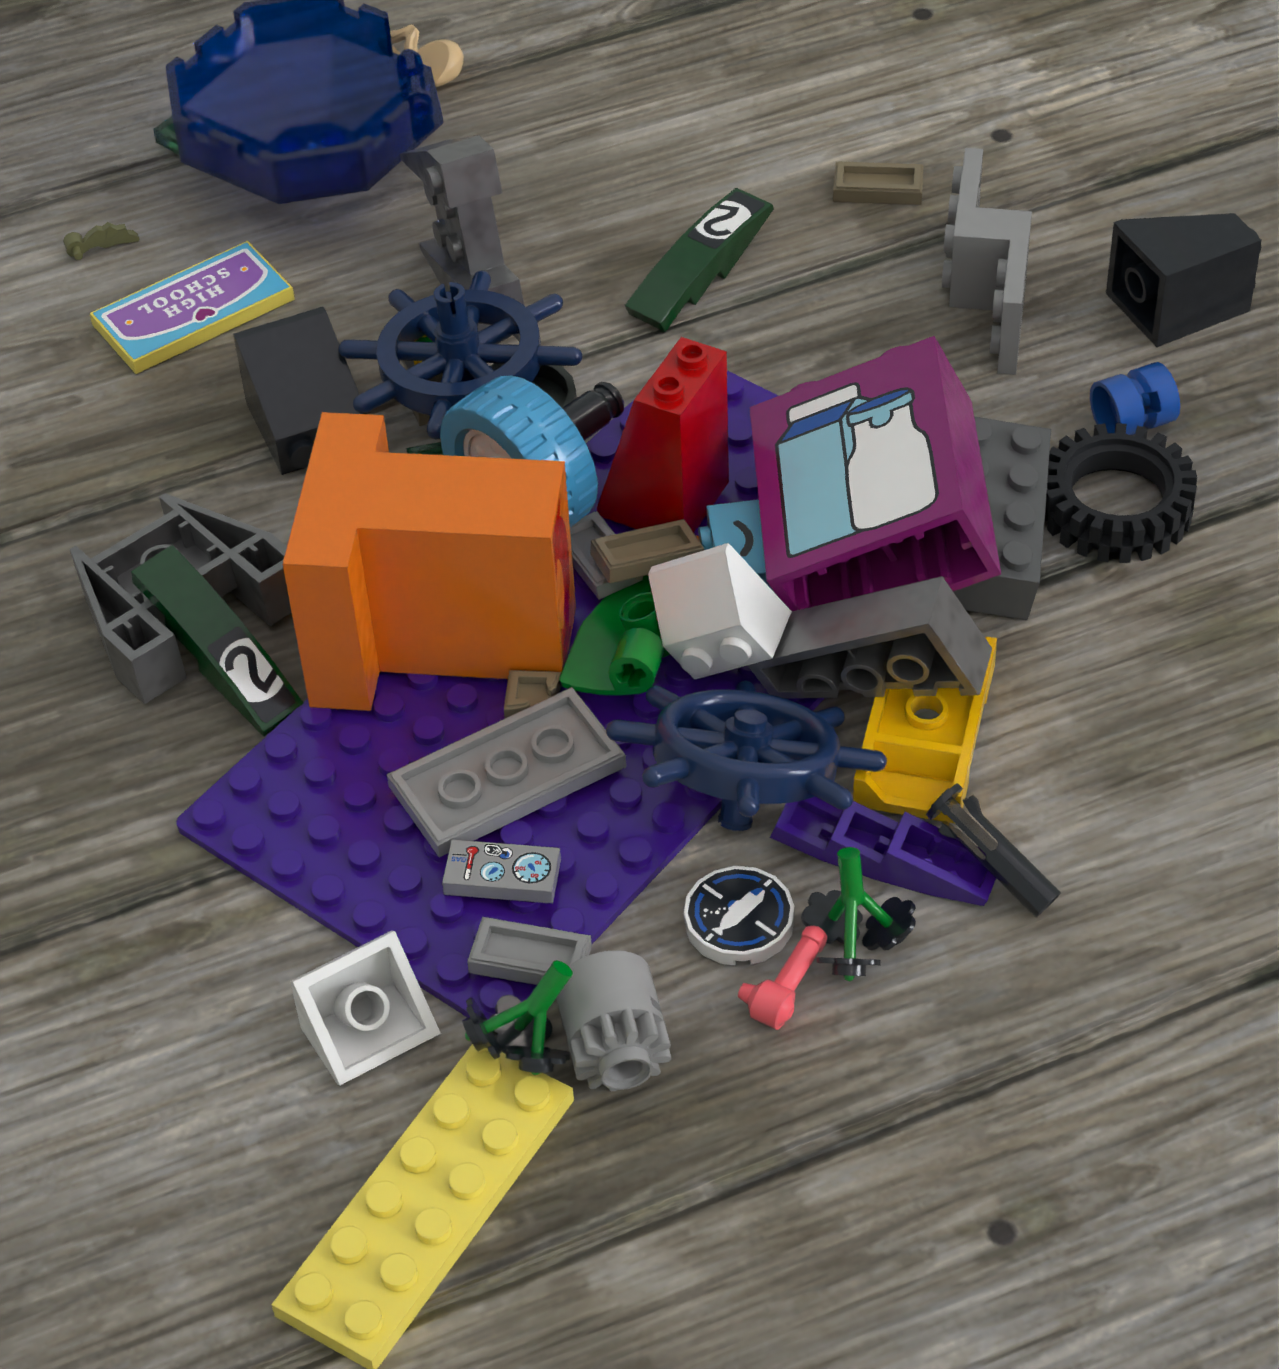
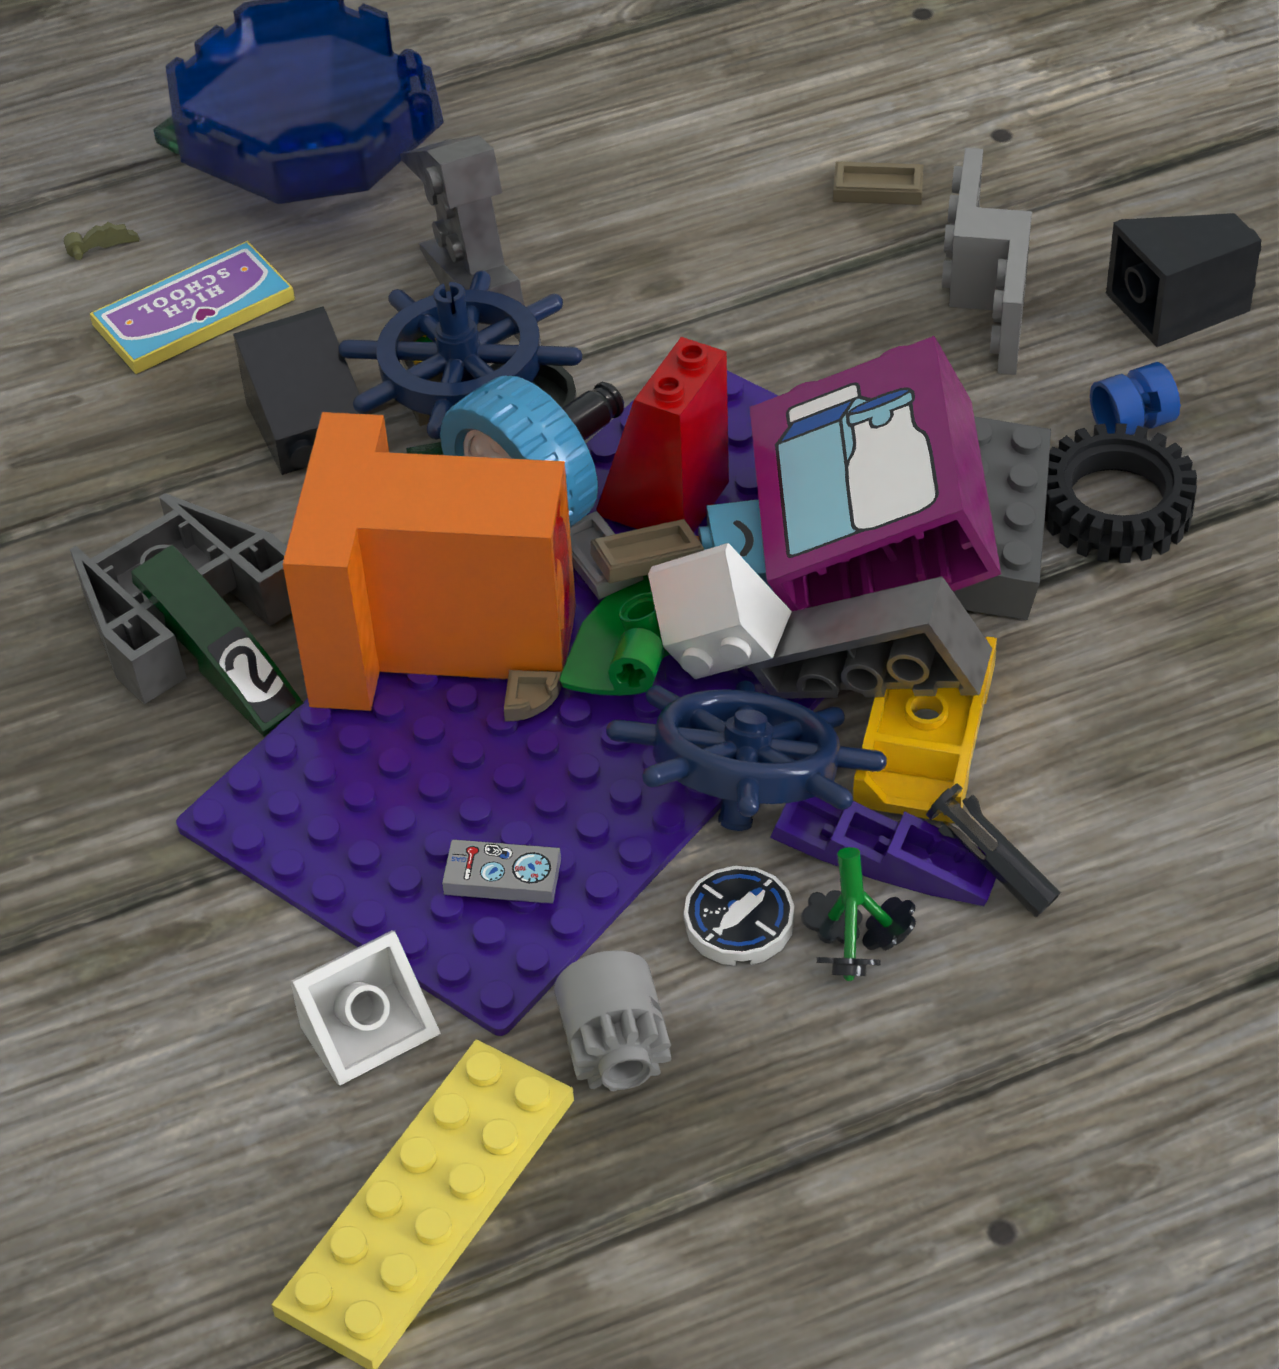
(441, 55): tan piece -> none
(506, 771): light grey tile -> none
(521, 1025): plant -> none
(523, 950): light grey tile -> none
(697, 257): dark green slope -> none
(774, 1000): coral piece -> none

